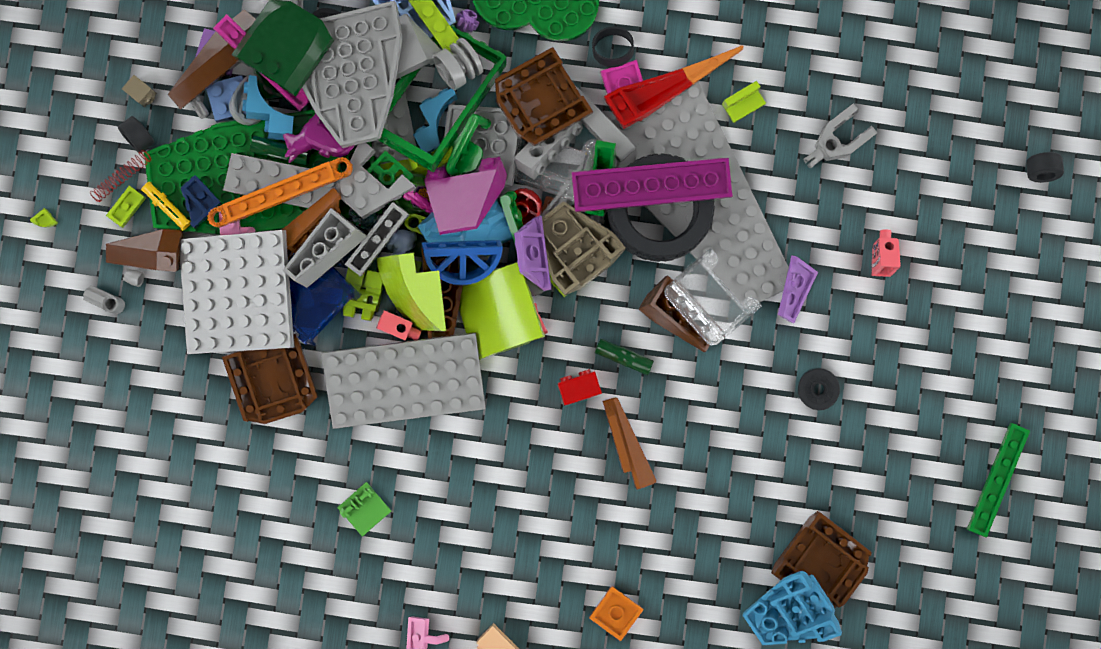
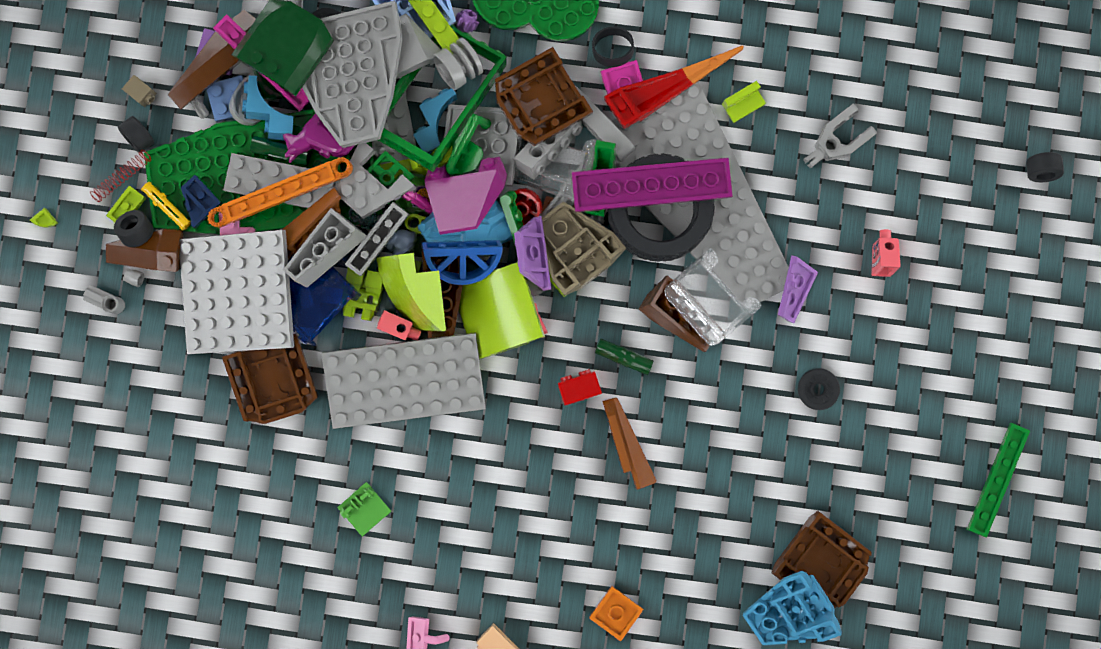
(133, 228): none -> black tyre

